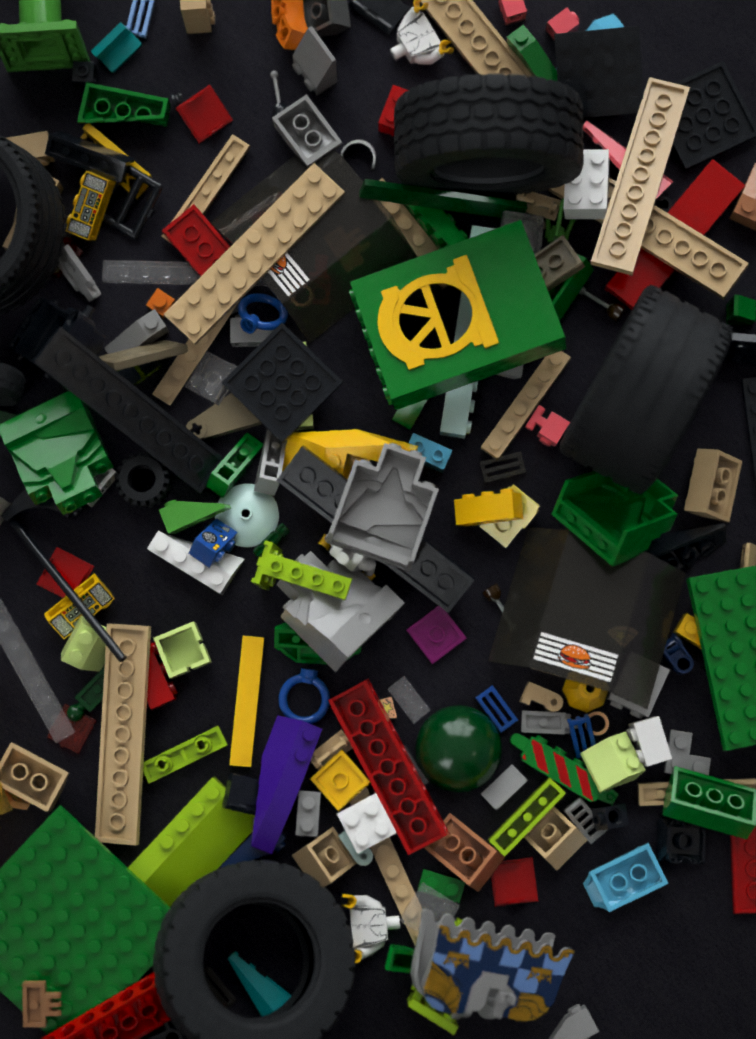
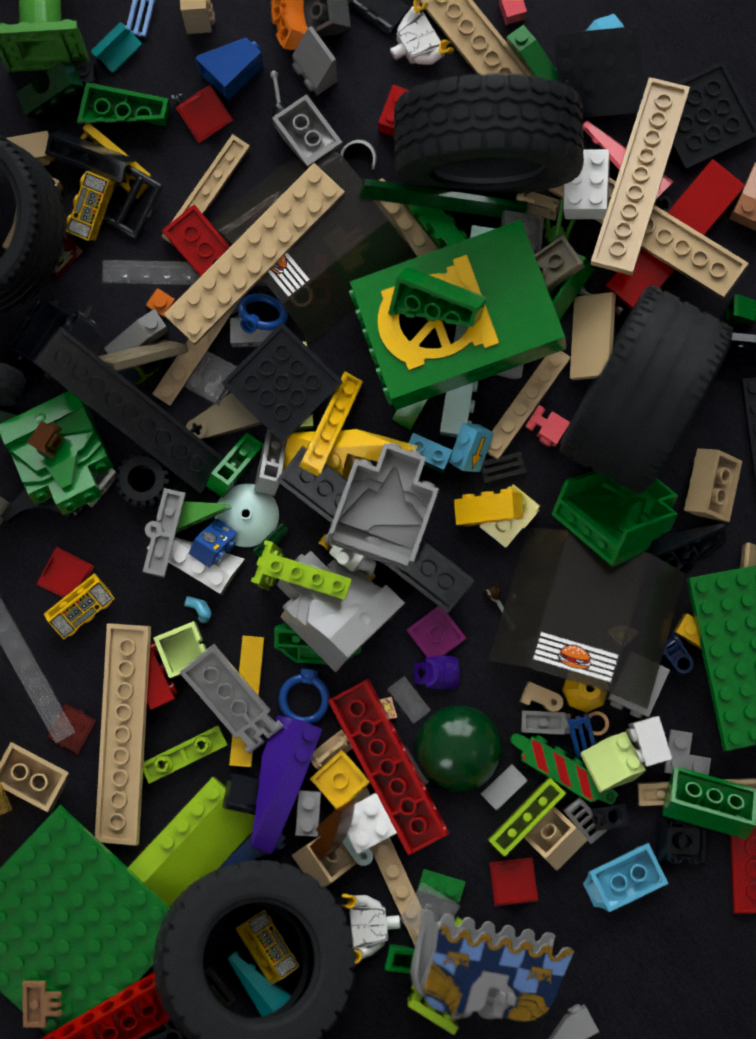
(17, 802): light nougat tile -> none
(47, 438): none -> reddish brown window
(63, 84): none -> dark green arch
(77, 274): light grey hinge -> none
(82, 608): black piece -> none
(84, 648): yellowish green slope -> none
(88, 697): dark green plate -> none
(163, 532): none -> light grey hinge
(201, 607): none -> medium azure arm
(230, 697): none -> light grey hinge
(231, 66): none -> blue slope
(267, 947): none -> brick
(331, 424): none -> yellow tile
(333, 831): none -> reddish brown slope
(435, 299): none -> green wedge
(440, 672): none -> dark purple piece
(466, 853): nougat slope -> none
(471, 447): none -> medium azure brick
(486, 694): blue tile -> none
(563, 23): coral brick -> none
(592, 334): none -> tan tile

